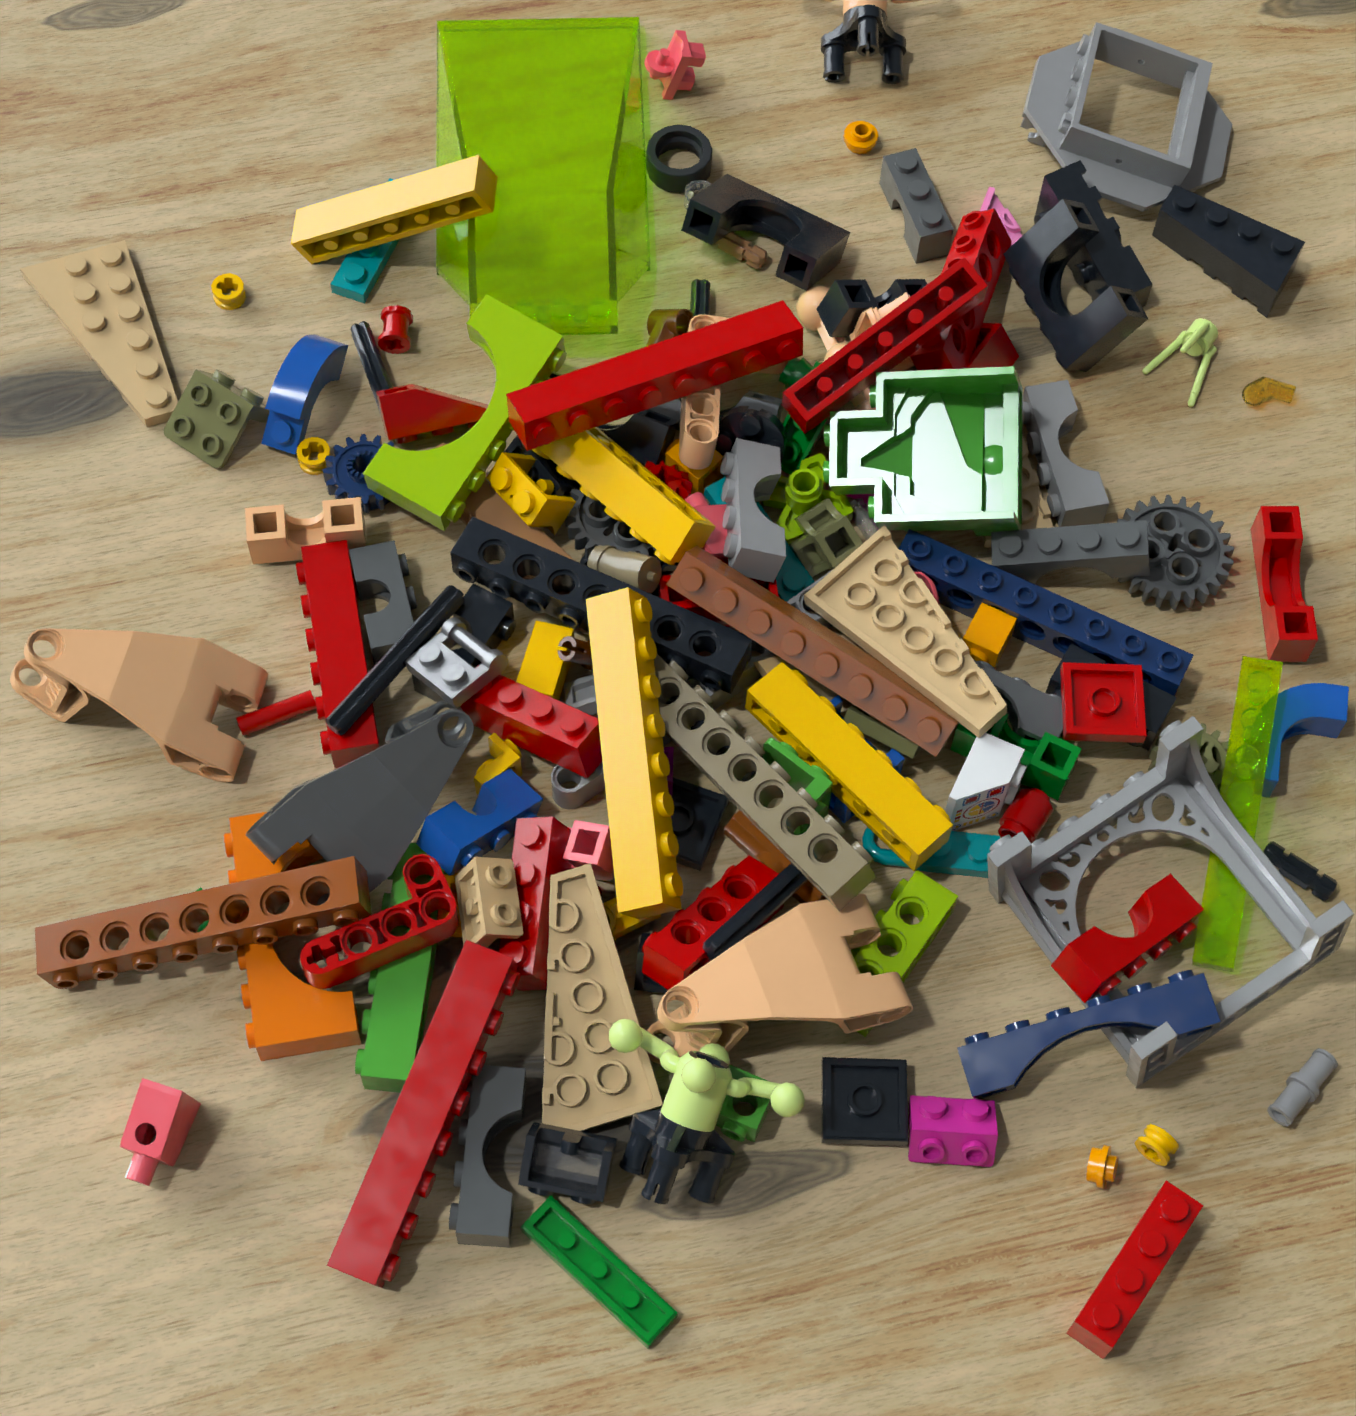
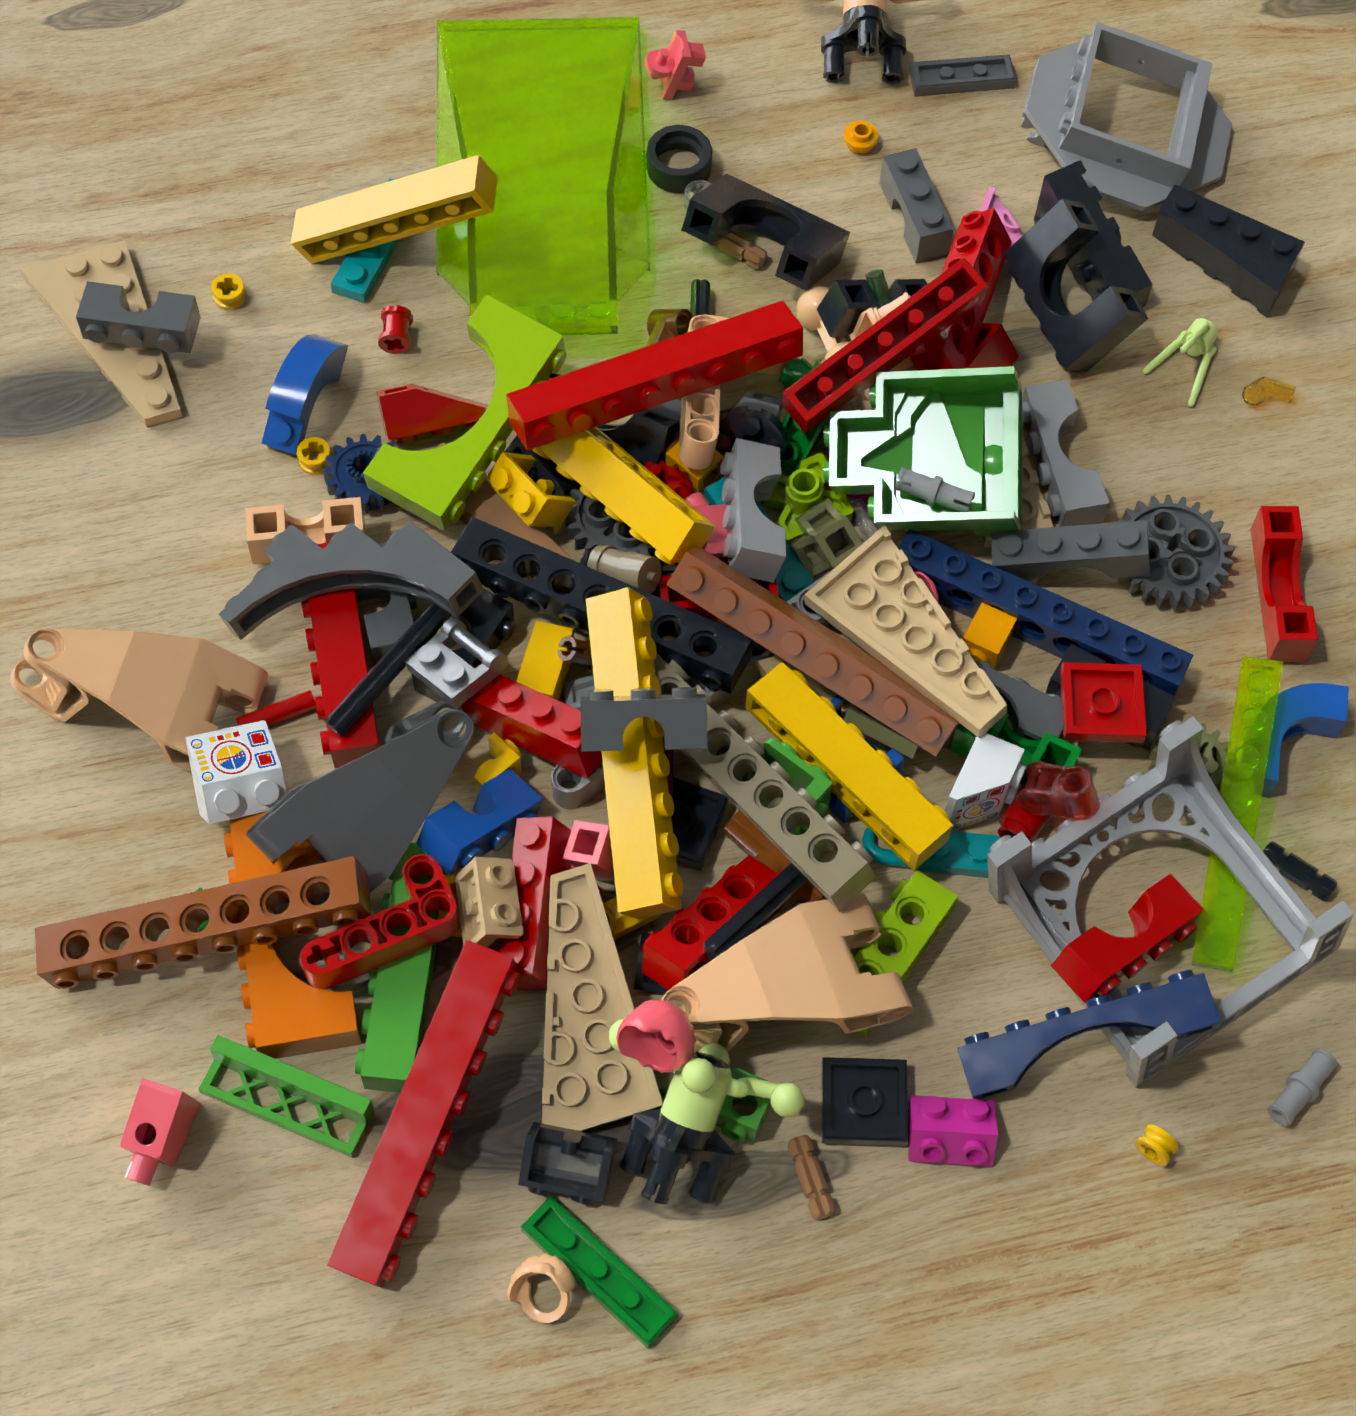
(165, 326): none -> dark grey arch
(213, 416): olive bracket -> none
(235, 772): none -> white slope
(293, 1082): none -> bright green fence
(351, 560): none -> dark grey arch
(370, 358): black axle -> none
(485, 1208): dark grey arch -> none
(520, 1285): none -> light nougat piece
(607, 716): none -> dark grey arch
(657, 1036): none -> coral hair
(811, 1177): none -> medium nougat axle
(879, 287): none -> clear green arm
(934, 490): none -> light grey pin
(962, 75): none -> dark grey tile
(1060, 790): none -> clear red piece
(1101, 1166): light orange plate -> none
(1134, 1270): red arch -> none

